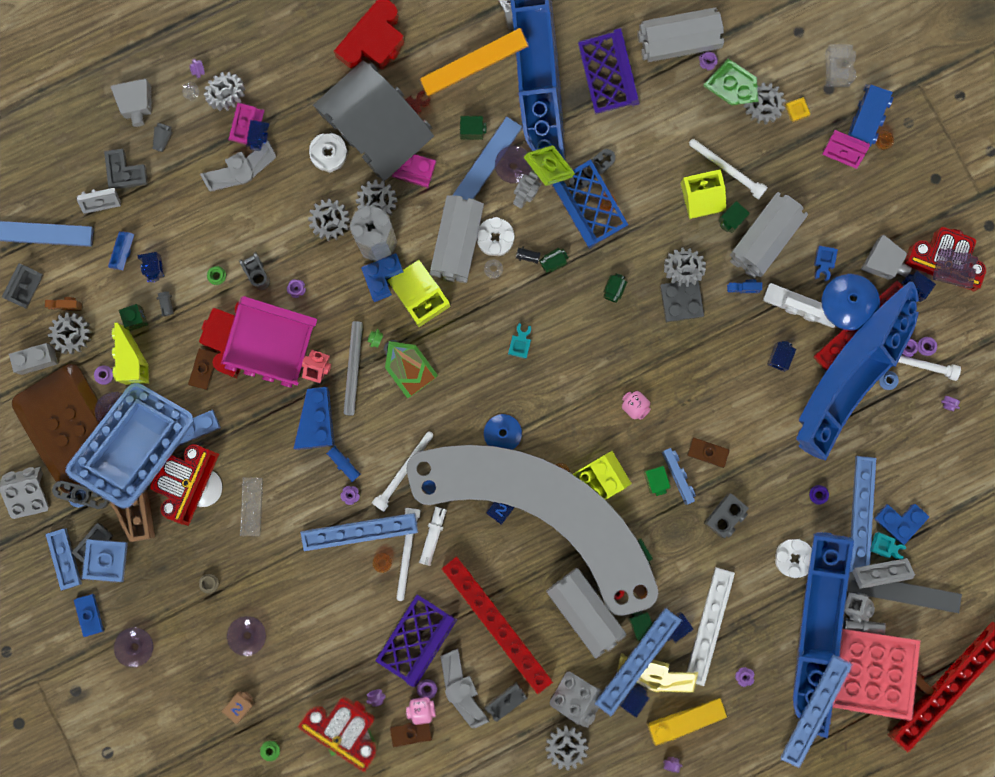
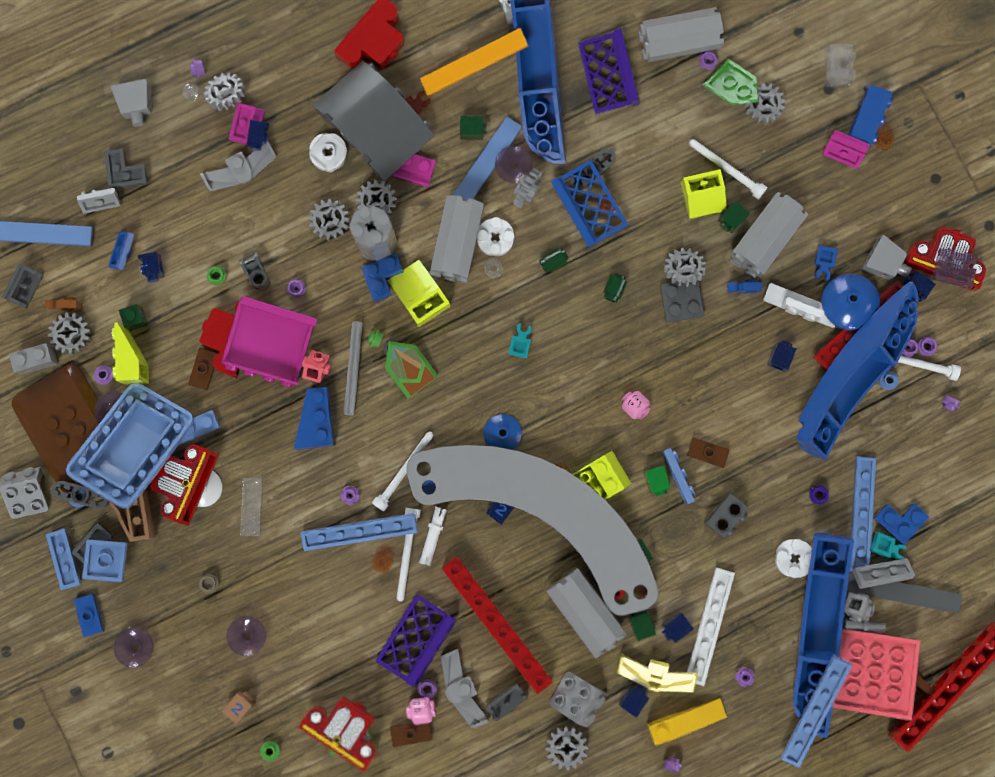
(161, 136): dark grey cone -> none
(165, 303): dark grey pin -> none
(343, 463): blue pin -> none
(375, 697): medium lavender plate -> none
(527, 255): black pin -> none
(549, 165): lime tile -> none
(638, 661): medium blue tile -> none
(797, 109): yellow tile -> none

